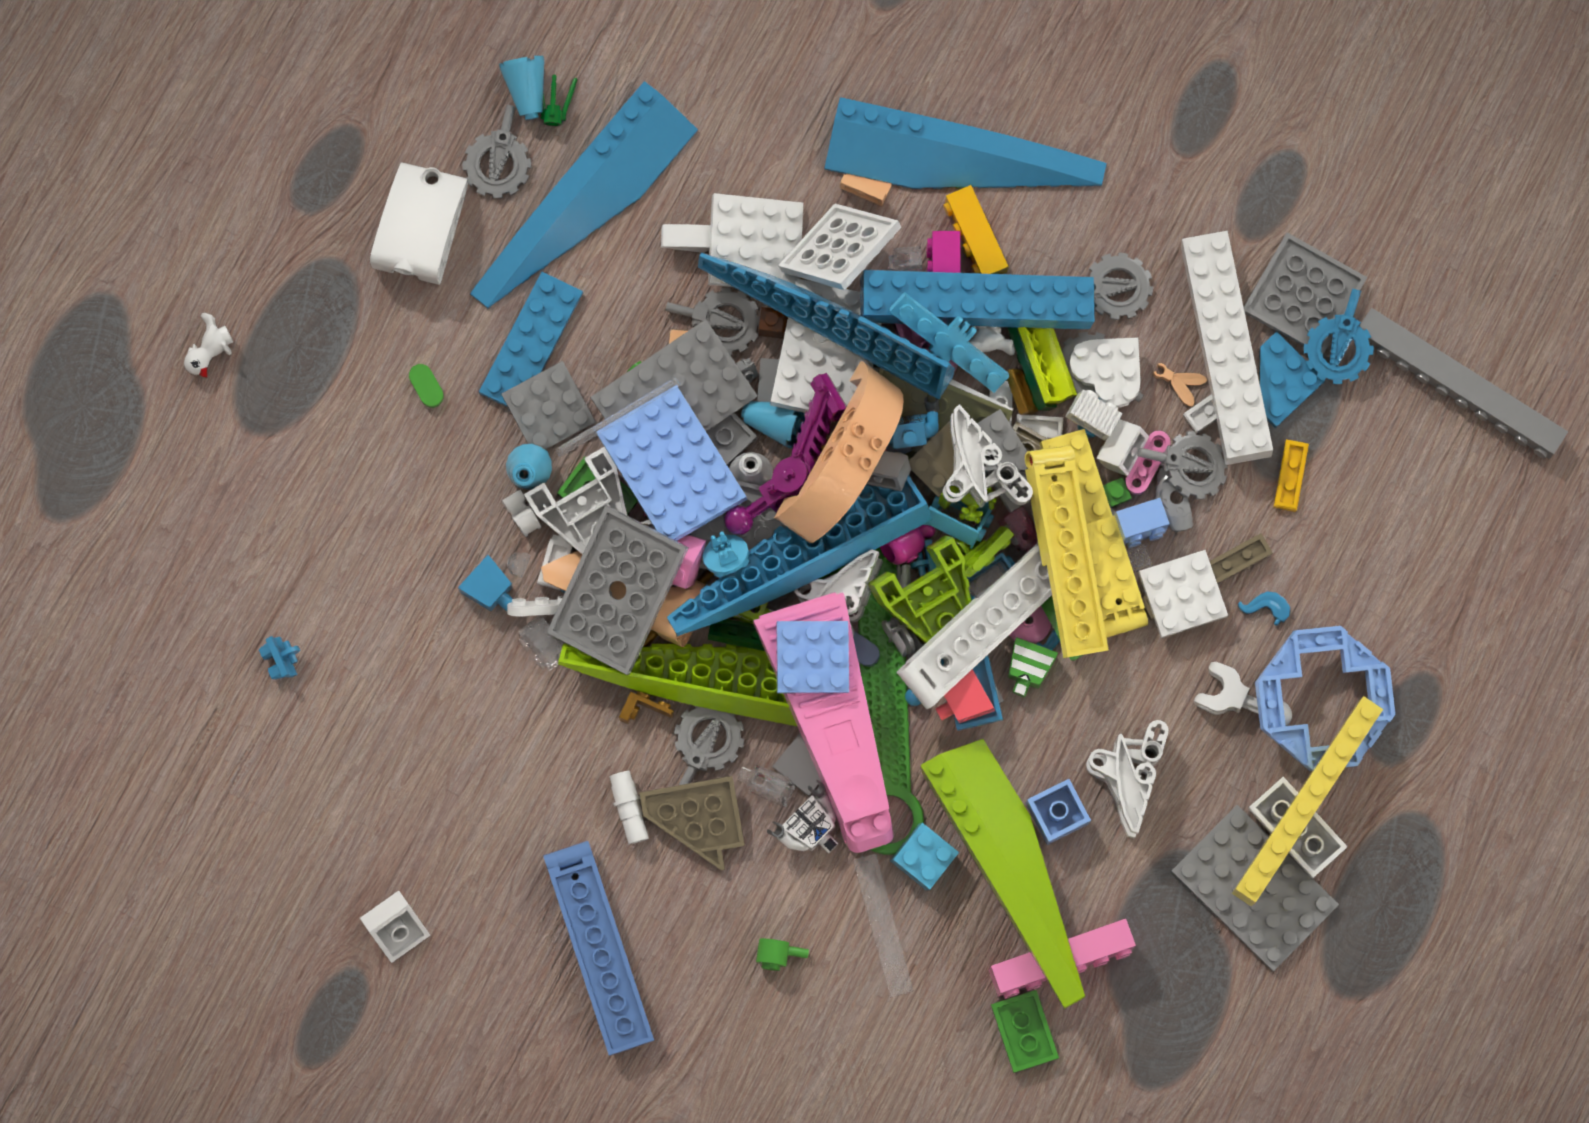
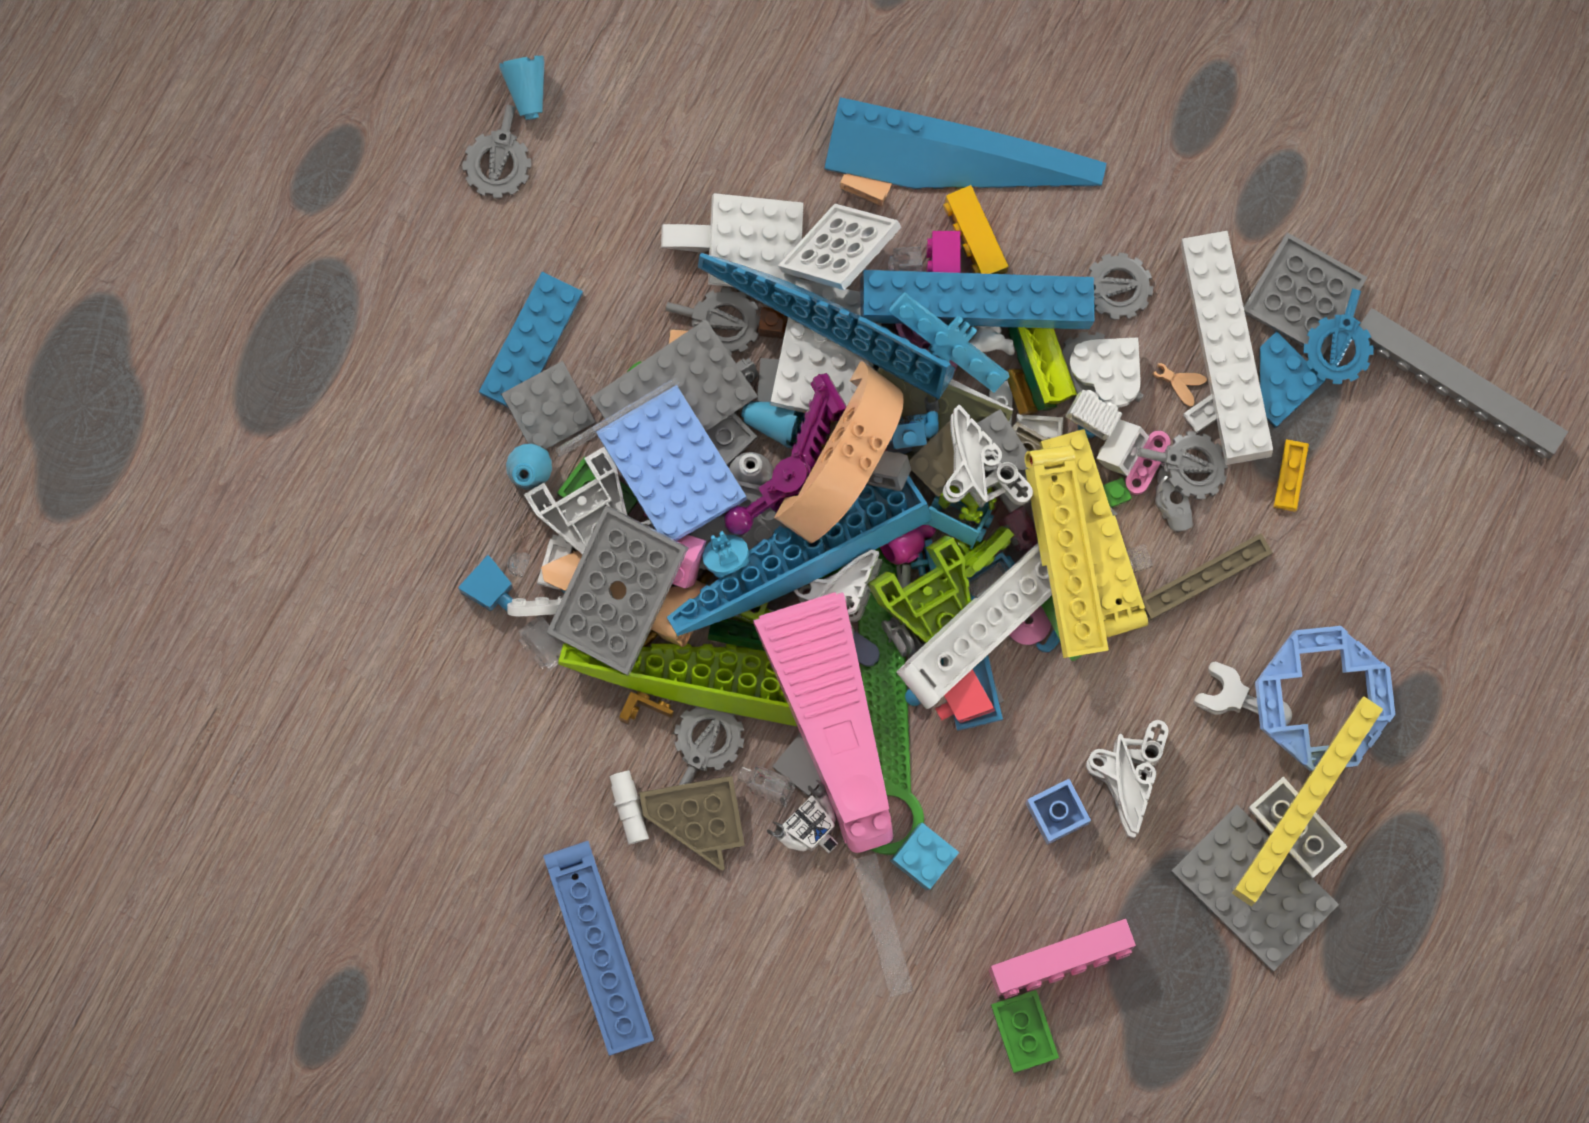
(213, 343): white animal -> none
(283, 655): dark azure hips -> none
(395, 926): white slope -> none
(419, 223): white panel -> none
(426, 385): bright green tile -> none
(521, 513): white leg -> none
(553, 115): green plant -> none
(596, 187): dark azure wedge -> none
(774, 953): bright green piece -> none
(812, 656): light blue plate -> none
(1008, 854): lime wedge -> none
(1029, 665): torso -> none
(1142, 522): light blue brick -> none
(1183, 593): white plate -> none
(1273, 601): dark azure piece -> none

